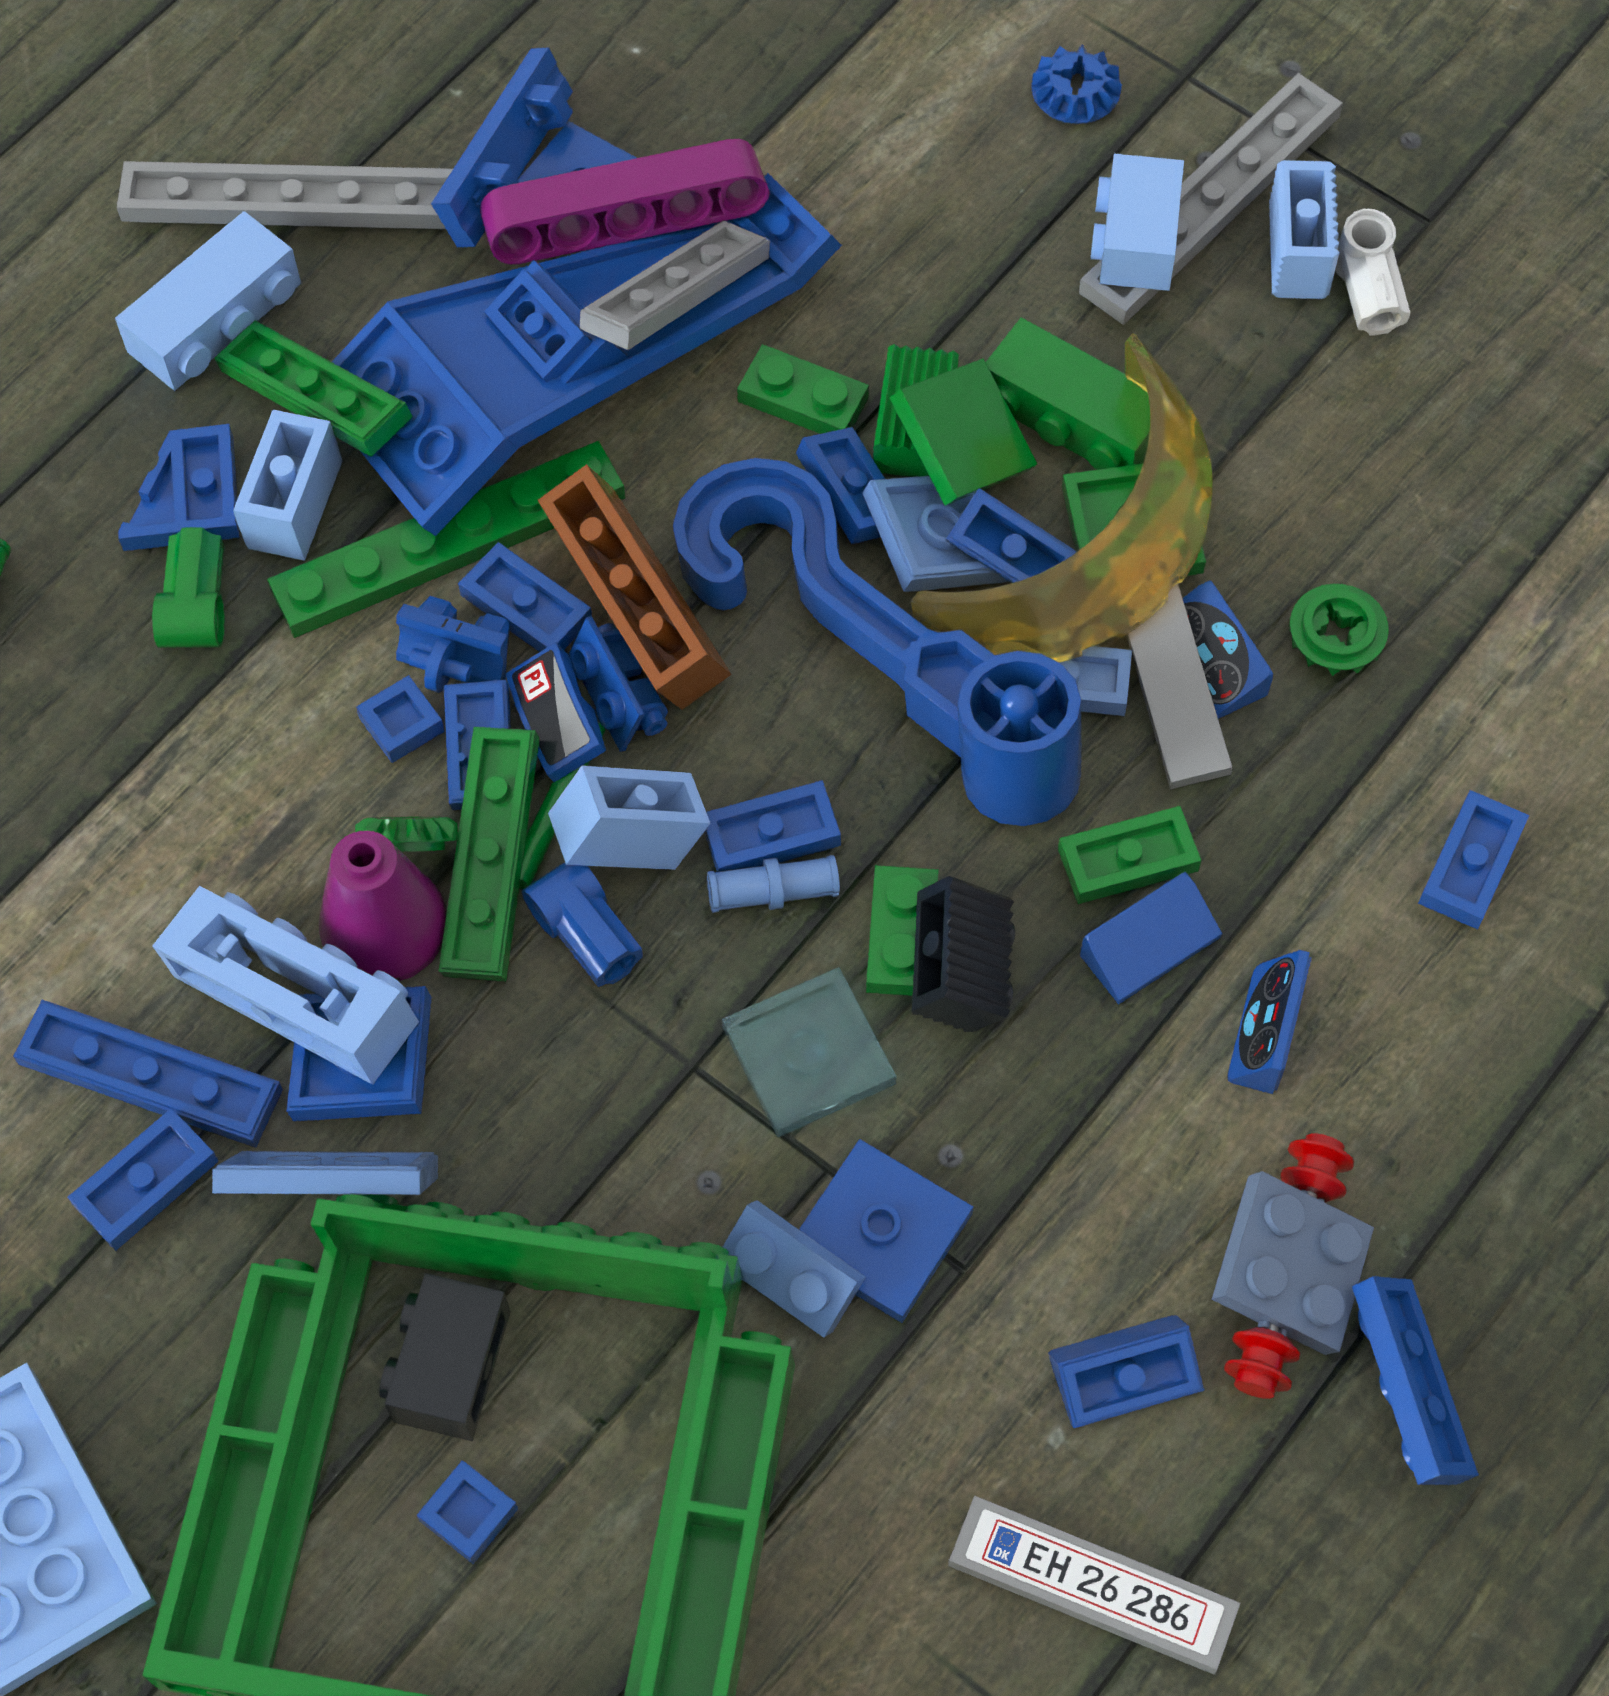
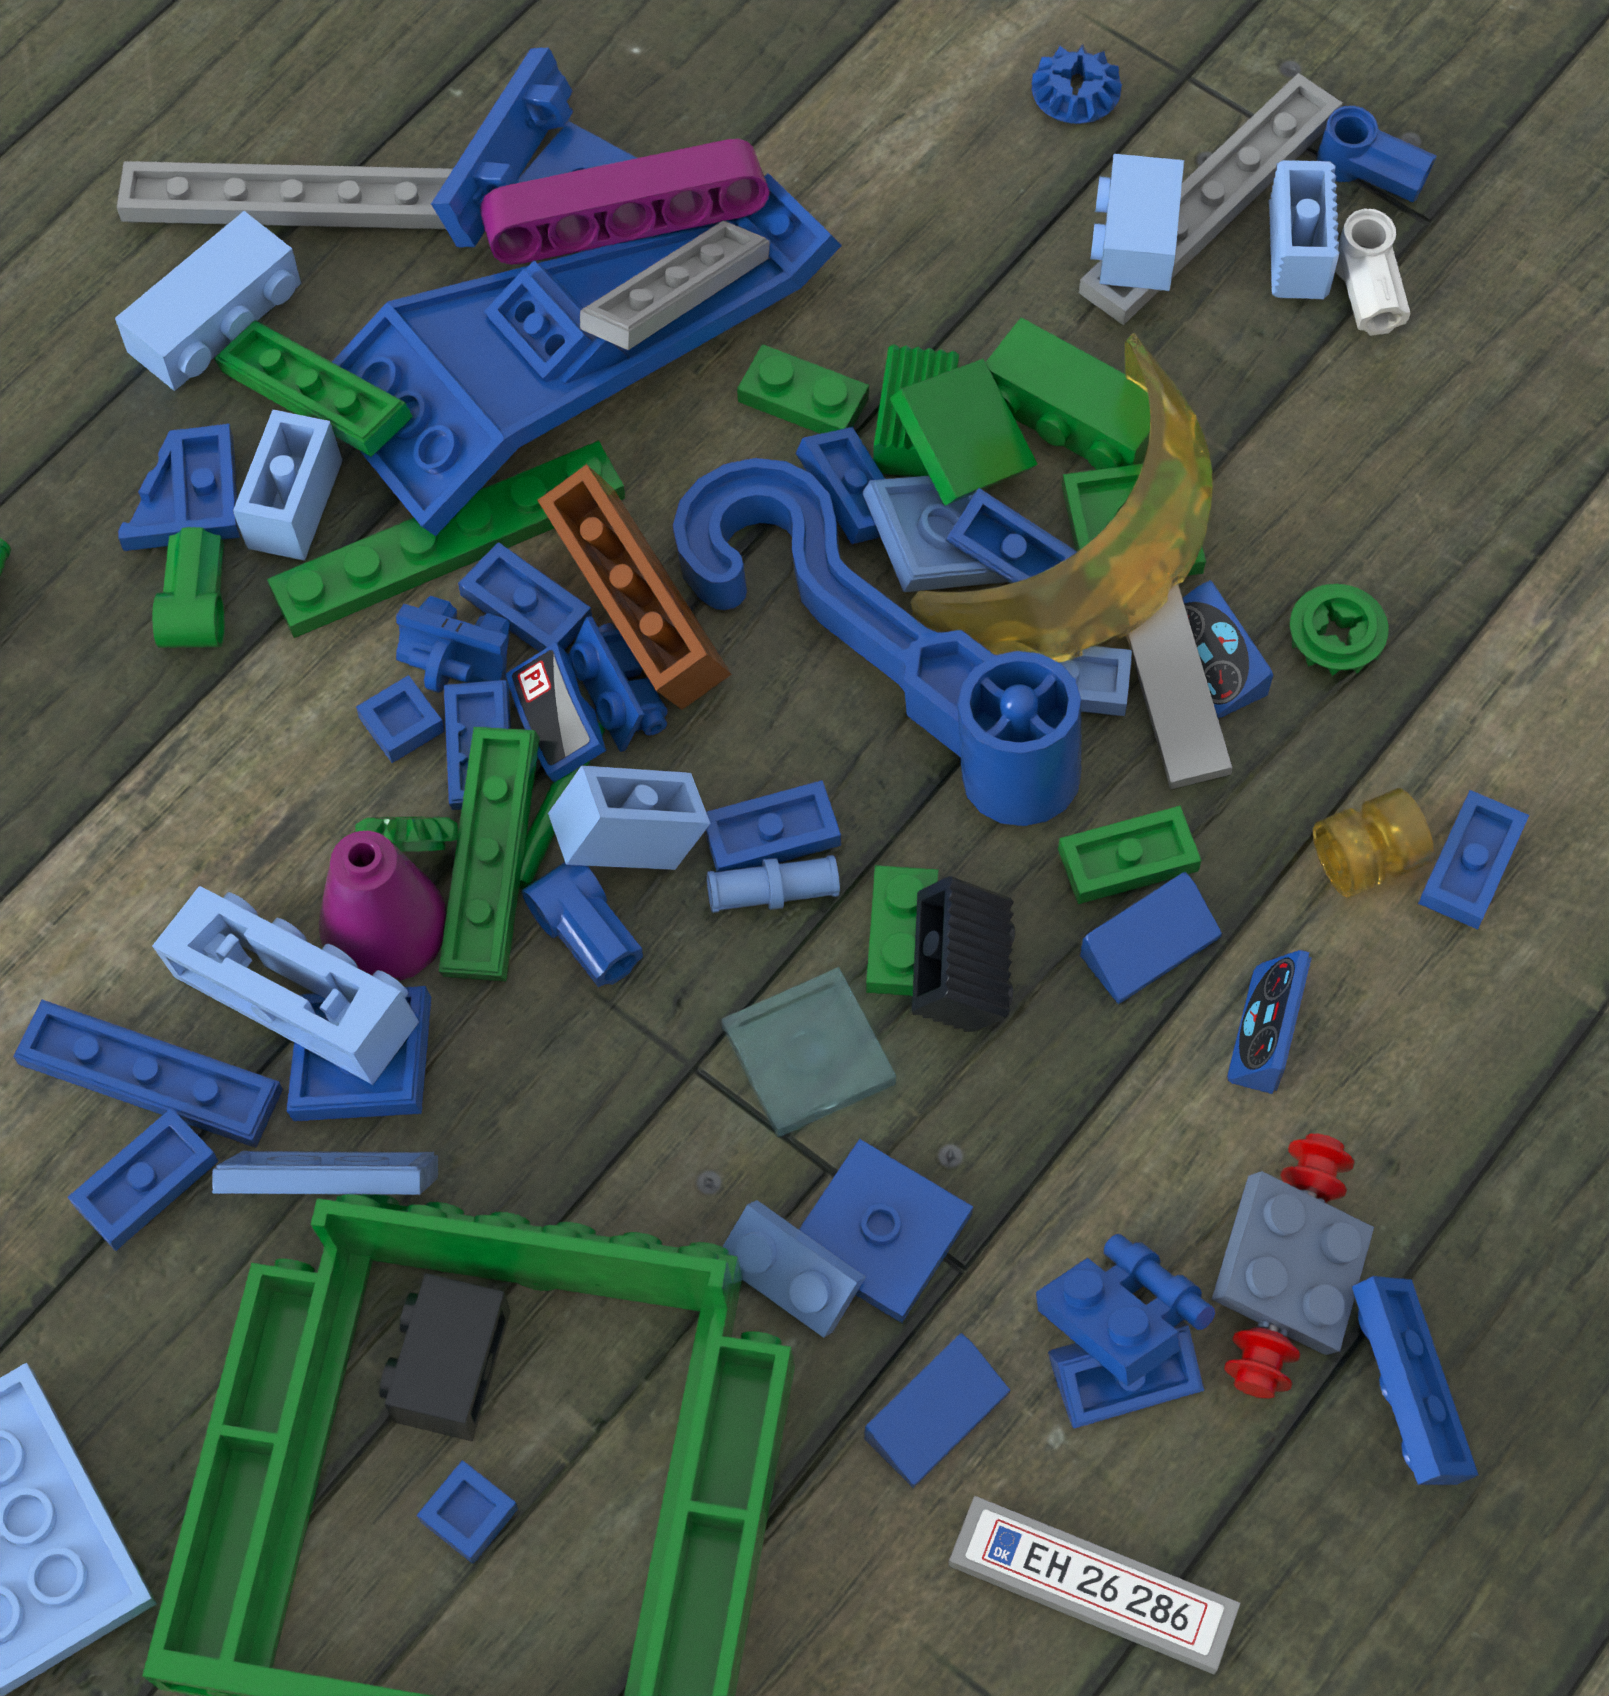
(936, 1410): none -> blue slope
(1111, 1322): none -> blue plate
(1366, 153): none -> blue piece
(1379, 840): none -> clear yellow wheel

